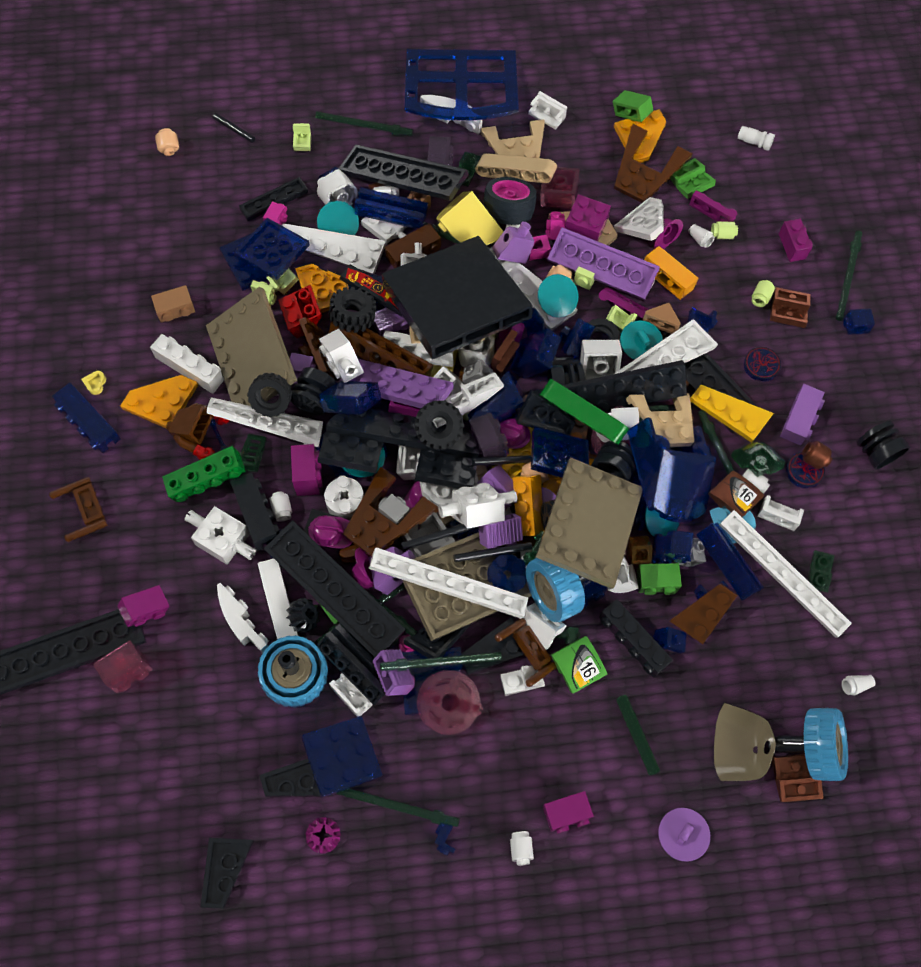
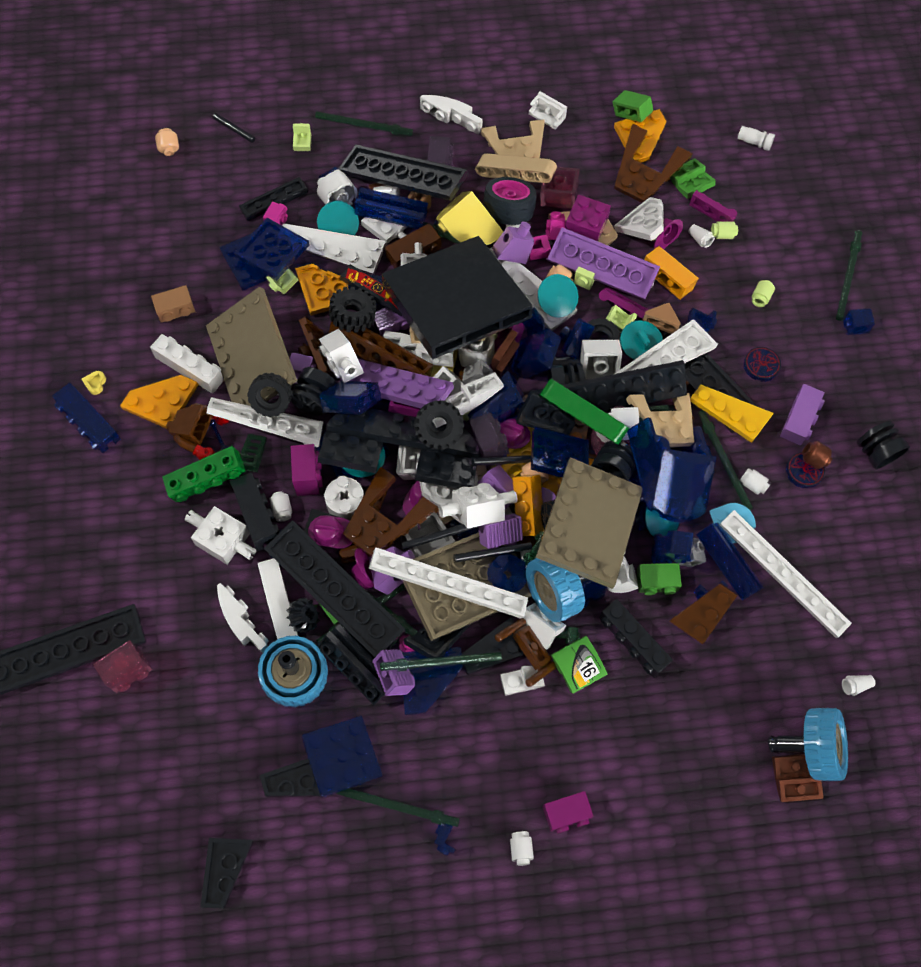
(88, 506): reddish brown plate -> none
(143, 606): magenta brick -> none
(269, 290): yellowish green bracket -> none
(300, 305): red slope -> none
(329, 843): magenta gear -> none
(350, 695): white hinge -> none
(393, 508): light grey brick -> none
(461, 78): clear blue window -> none
(465, 705): clear pink piece -> none
(469, 161): clear green slope -> none
(638, 735): clear green axle -> none
(640, 550): clear orange brick -> none
(671, 639): clear blue bracket -> none
(684, 834): medium lavender shield -> none
(734, 741): dark tan piece -> none
(736, 494): copper slope -> none
(758, 458): clear green brick -> none
(780, 514): white hinge -> none
(790, 307): copper slope -> none
(795, 240): magenta brick -> none
(820, 570): clear green slope -> none

